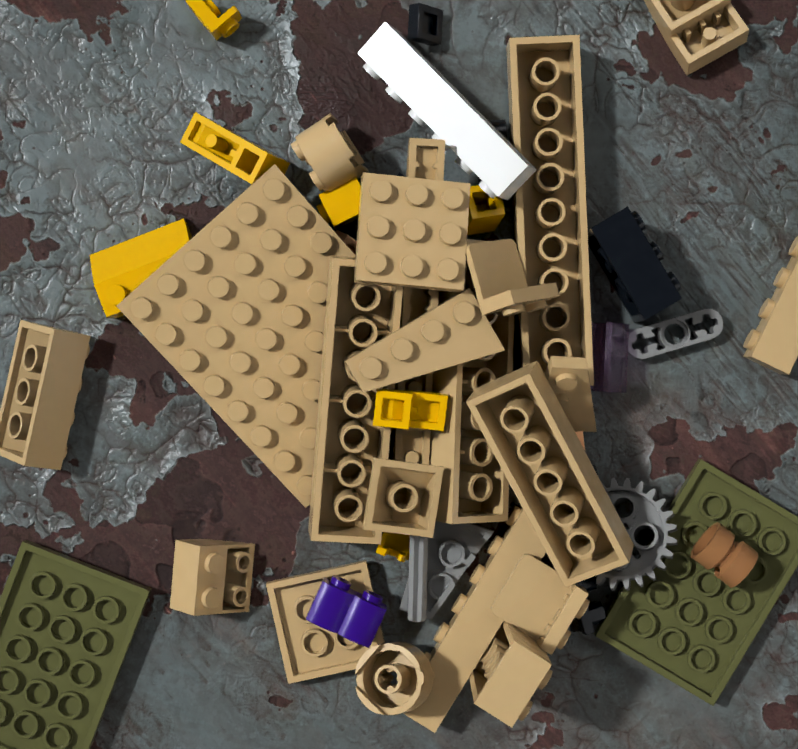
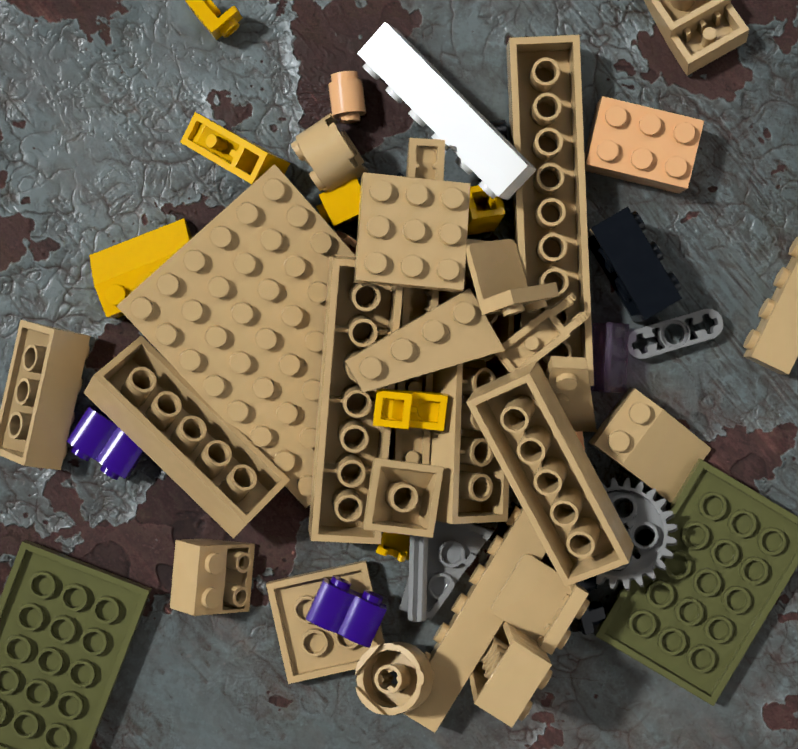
(106, 443): none -> dark purple brick
(185, 436): none -> tan brick
(347, 97): none -> light nougat brick
(425, 24): black plate -> none
(539, 336): none -> tan hinge
(642, 145): none -> light nougat brick
(649, 443): none -> tan slope
(730, 559): medium nougat wheel -> none

